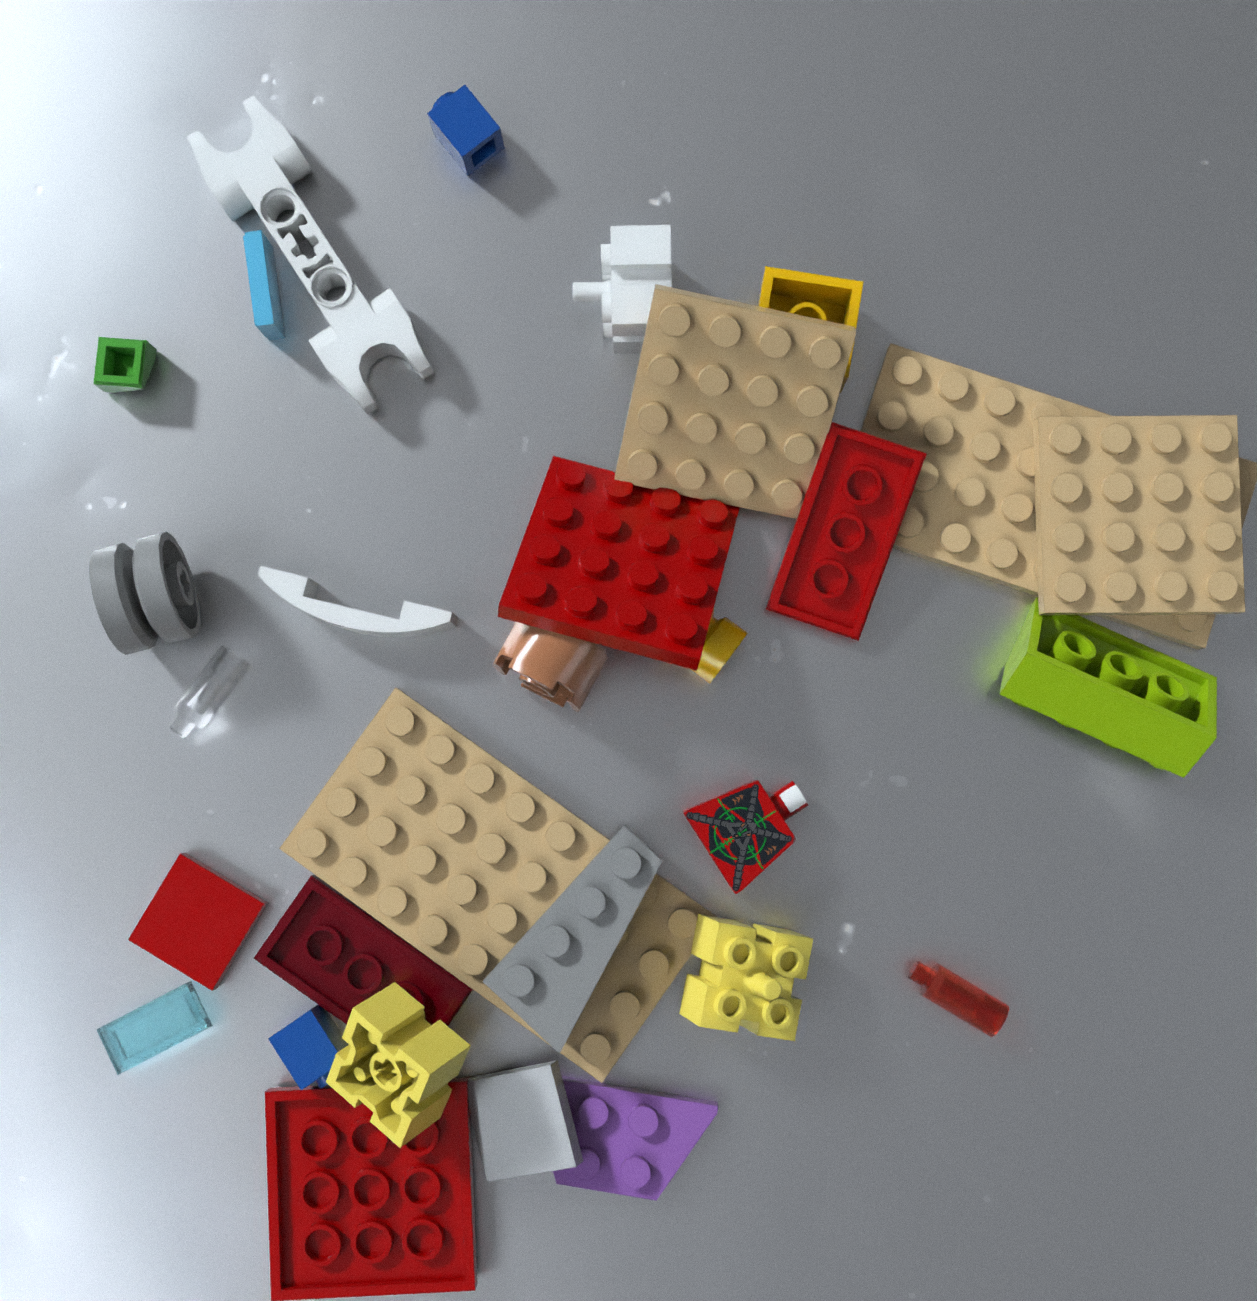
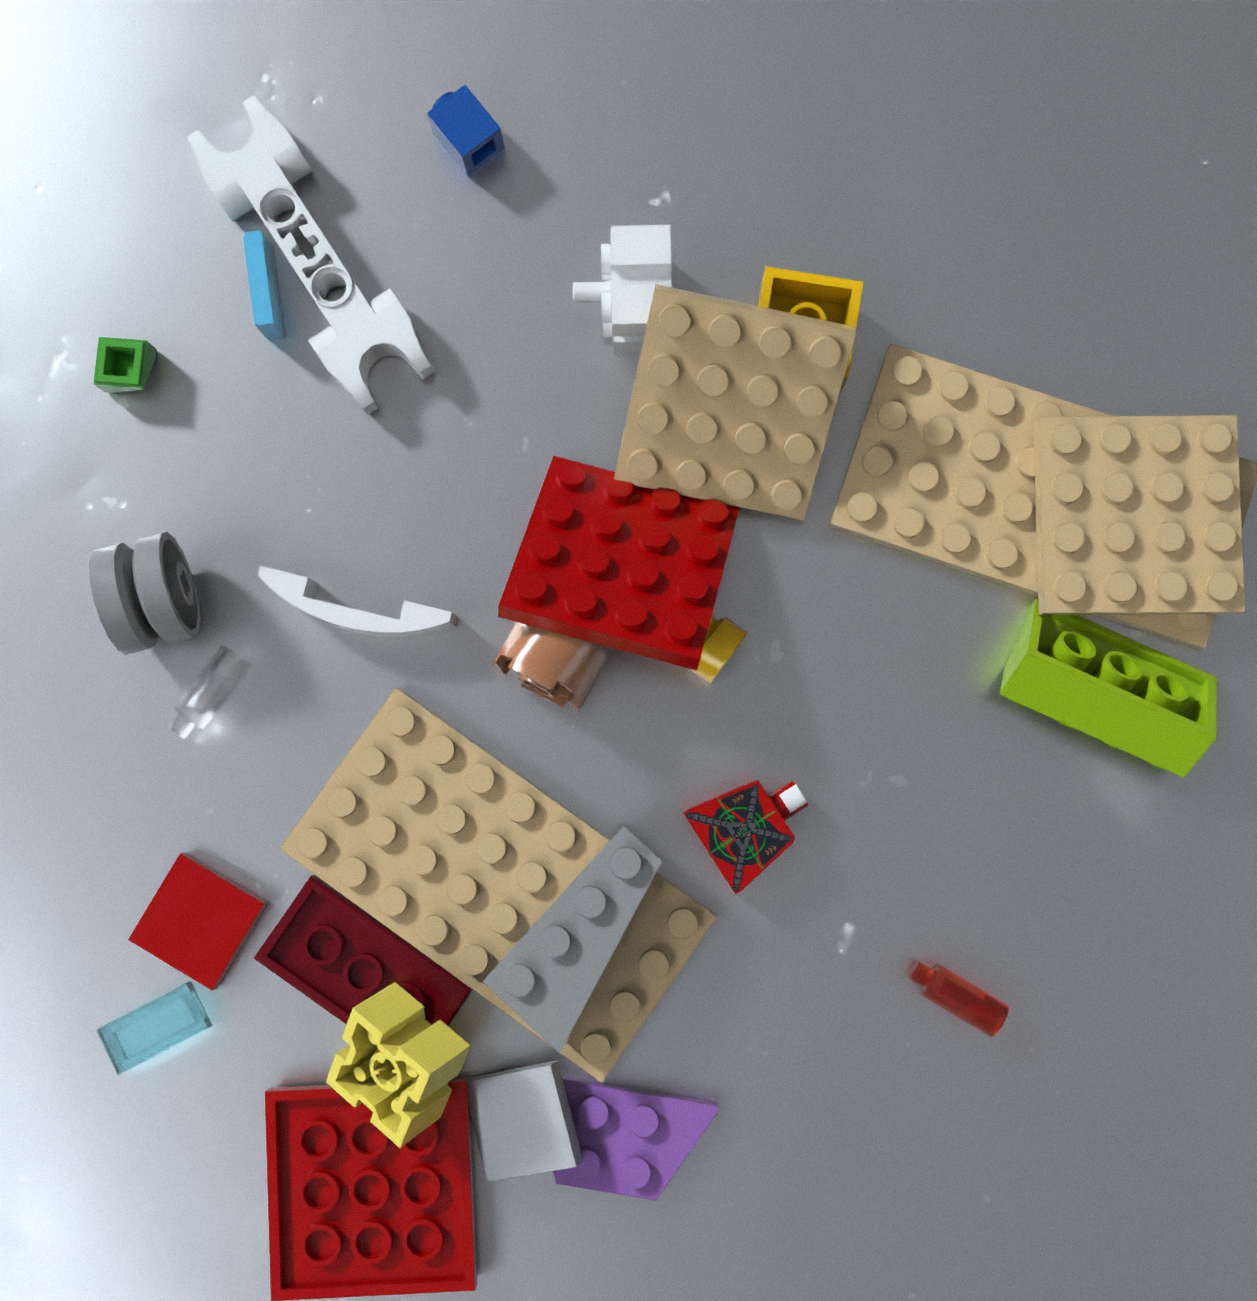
(309, 1046): blue brick -> none
(746, 977): light yellow brick -> none
(845, 531): red tile -> none

